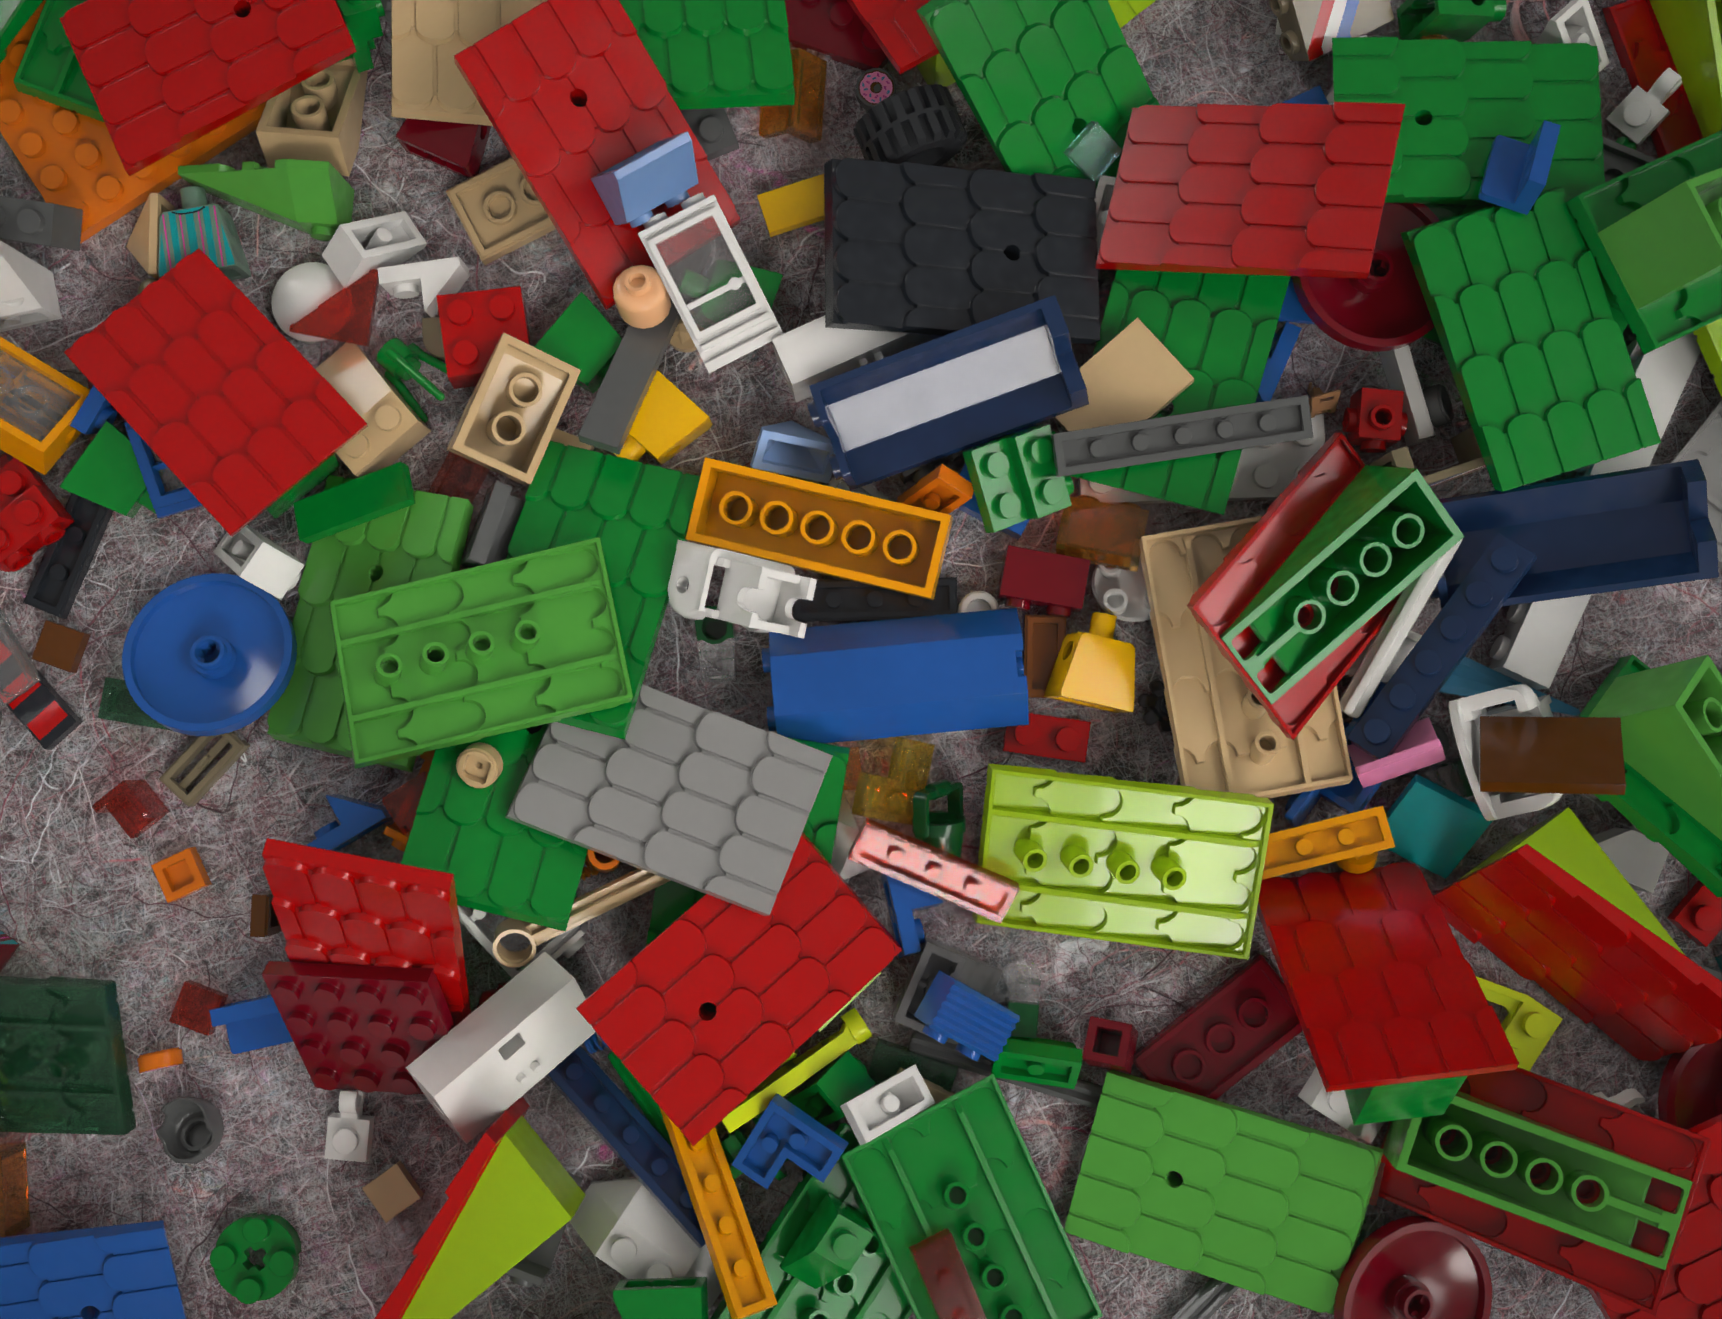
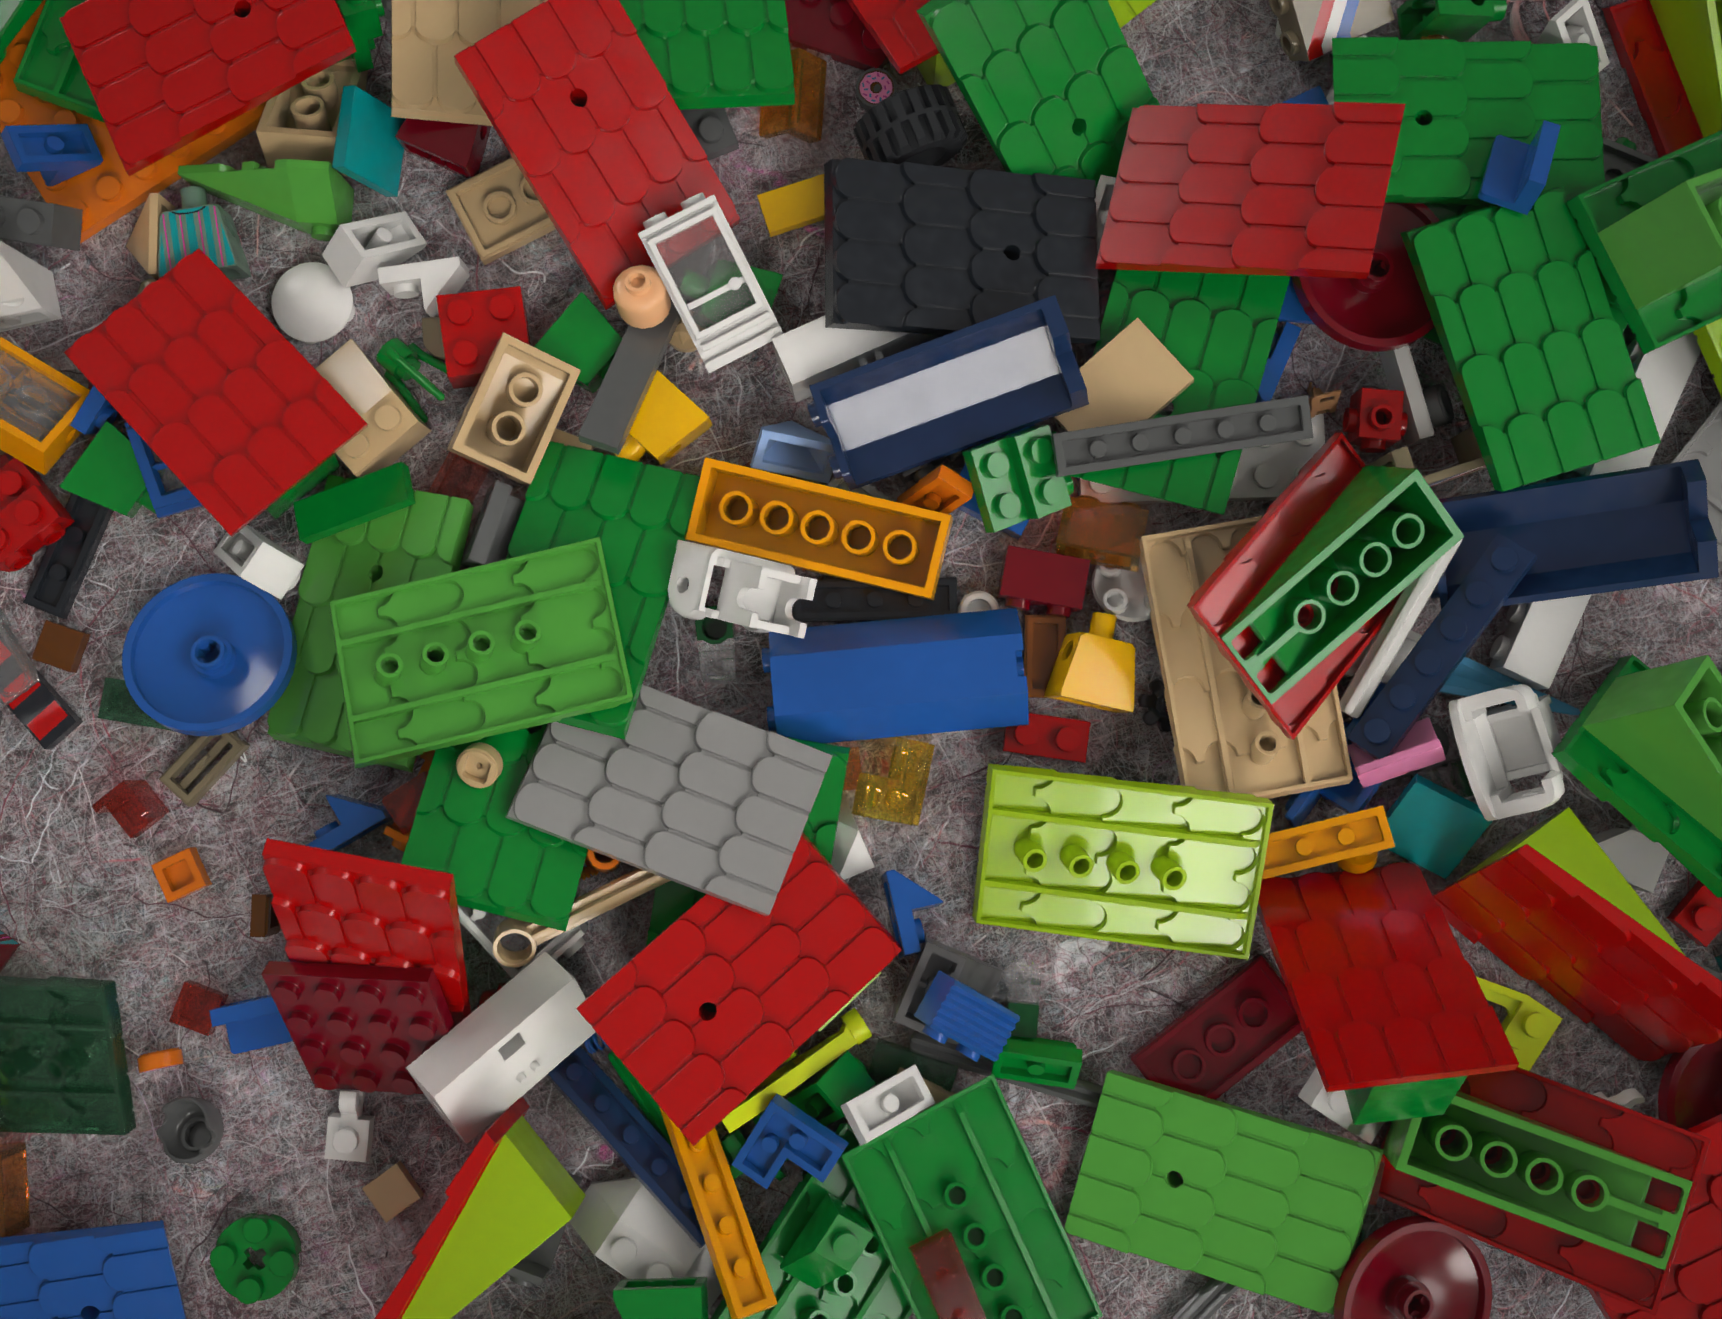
(52, 149): none -> blue slope
(345, 315): clear red tile -> none
(367, 142): none -> teal tile
(648, 180): medium blue slope -> none
(933, 870): clear red tile -> none
(940, 828): dark green piece -> none
(1093, 151): clear light blue tile -> none
(1110, 1045): dark red brick -> none
(1552, 755): reddish brown tile -> none
(1643, 111): white plate -> none

